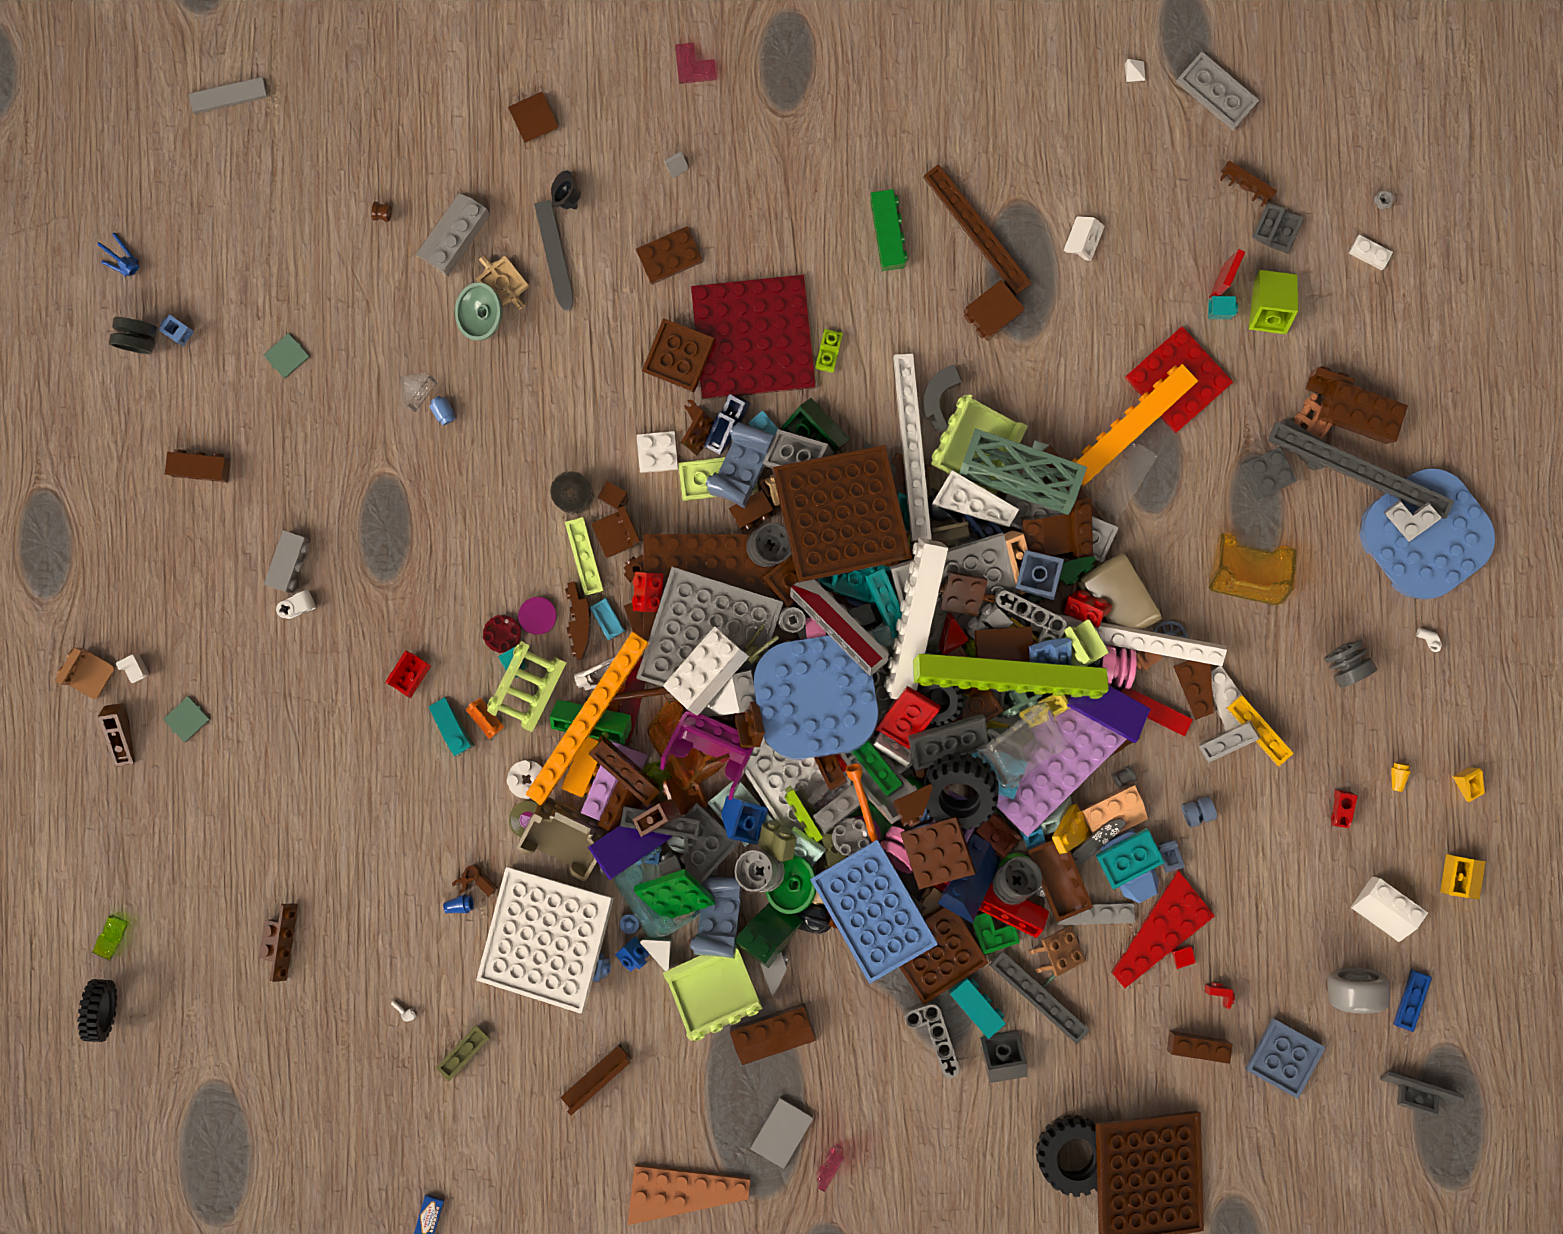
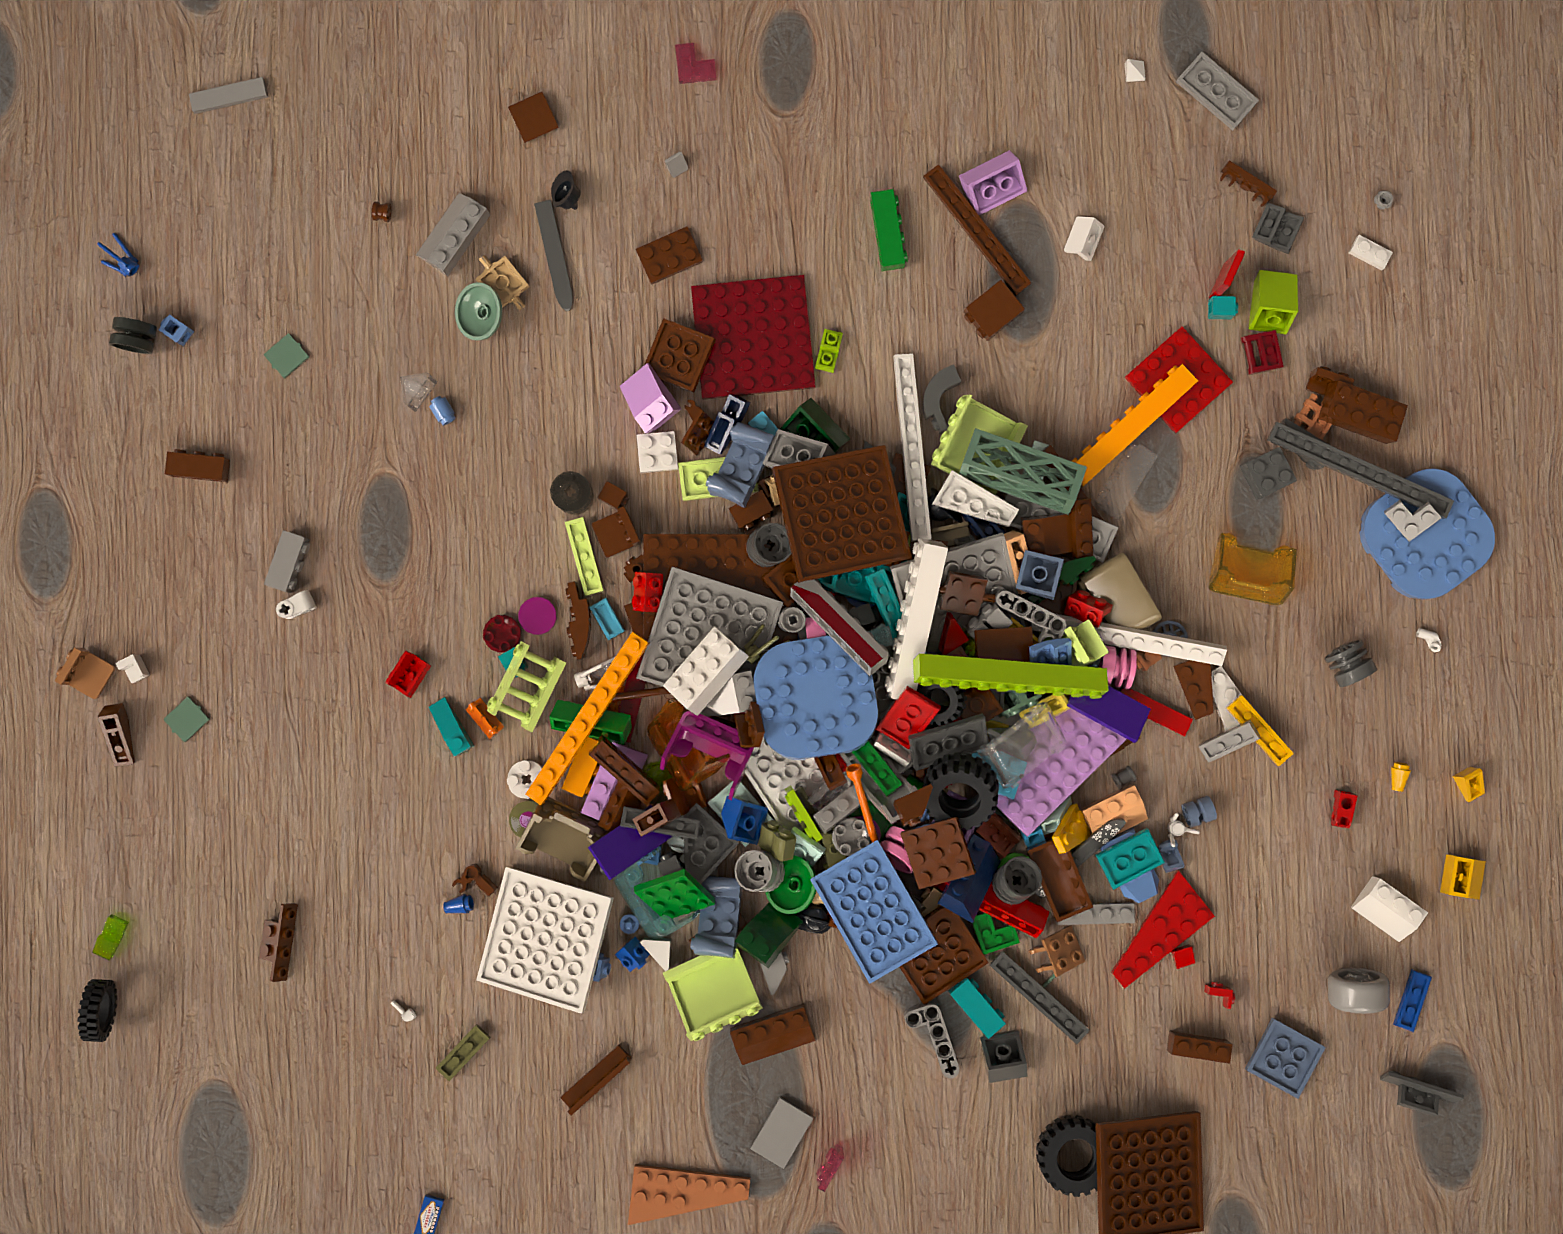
(649, 399): none -> lavender slope
(993, 182): none -> lavender slope
(1177, 828): none -> white plant
(1268, 351): none -> dark red plate

